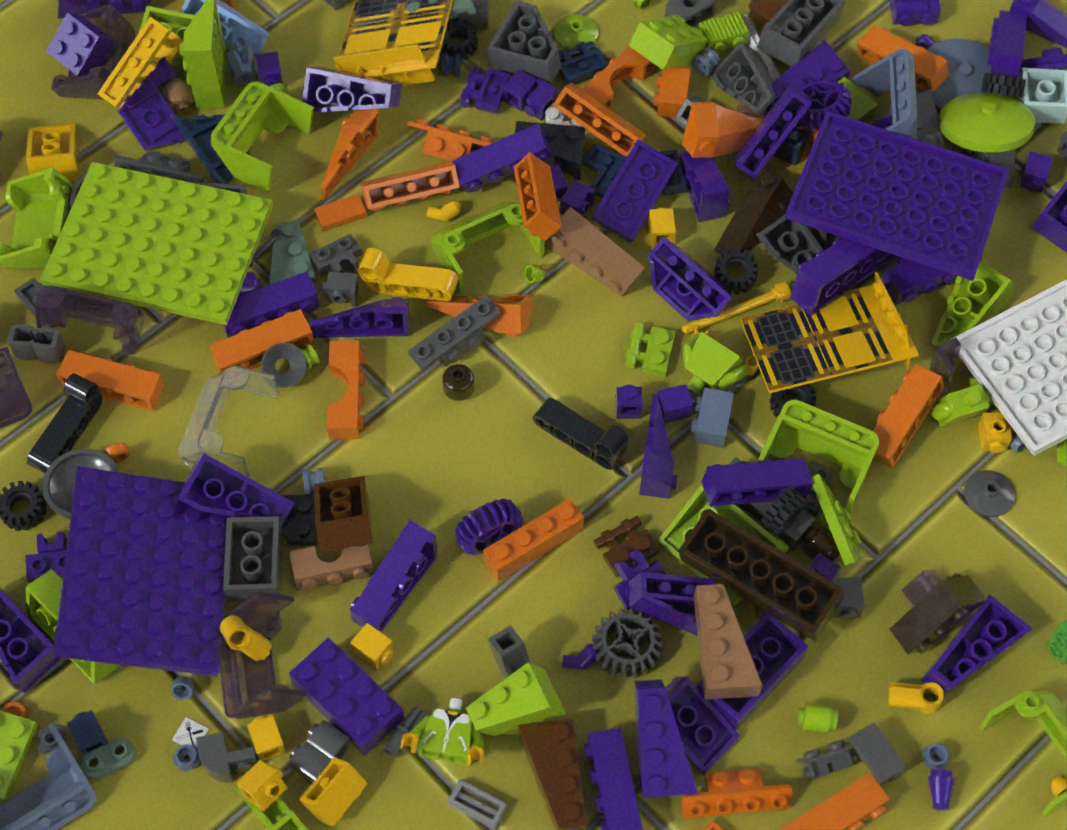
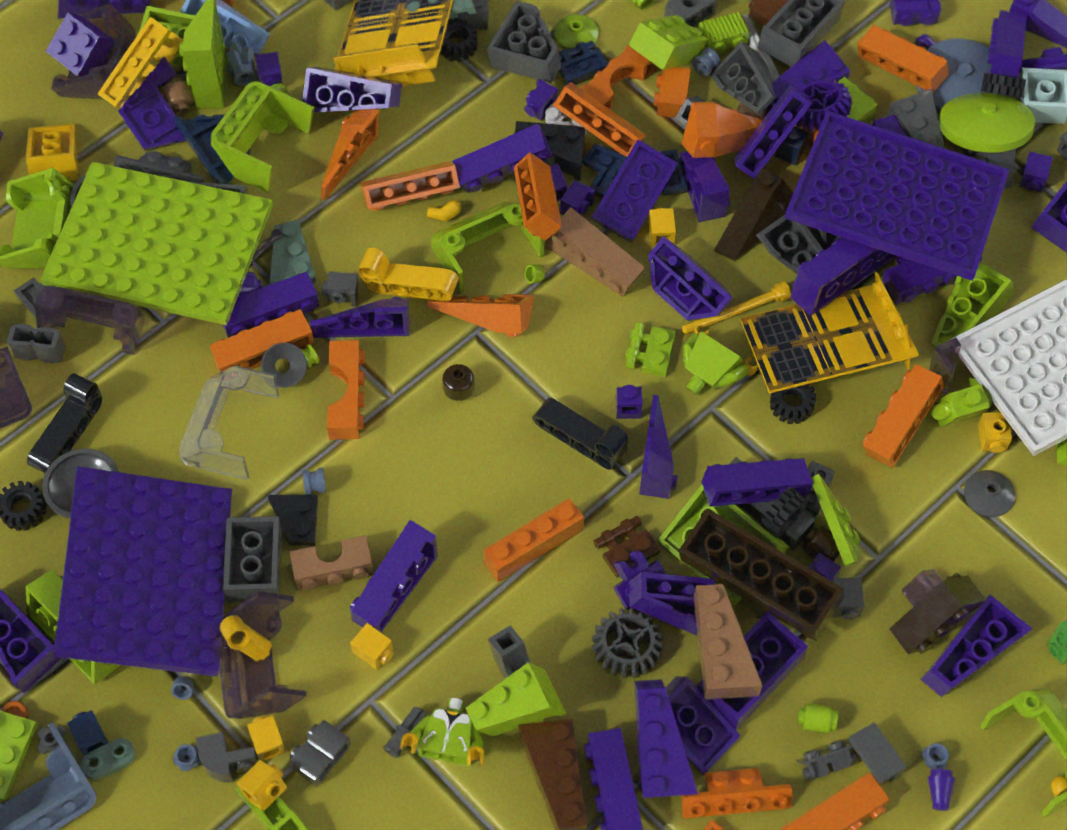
(49, 557): dark purple plate -> none
(115, 380): orange brick -> none
(117, 452): orange tile -> none
(189, 732): white sticker -> none
(224, 491): dark purple wedge -> none
(333, 791): yellow brick -> none
(337, 256): dark grey plate -> none
(340, 212): orange tile -> none
(342, 514): reddish brown brick -> none
(346, 696): dark purple brick -> none
(445, 144): orange bracket -> none
(451, 65): dark blue wheel -> none
(456, 336): dark grey bracket -> none
(472, 813): light grey tile -> none
(488, 525): dark purple gear -> none
(491, 91): dark purple plate -> none
(517, 89): dark purple brick -> none
(582, 660): dark purple arm -> none
(676, 403): dark purple brick -> none
(713, 417): sand blue brick -> none
(741, 259): black tyre -> none
(825, 437): lime windscreen -> none
(897, 74): sand blue windscreen -> none
(911, 696): yellow piece -> none
(1016, 443): sand blue hinge -> none

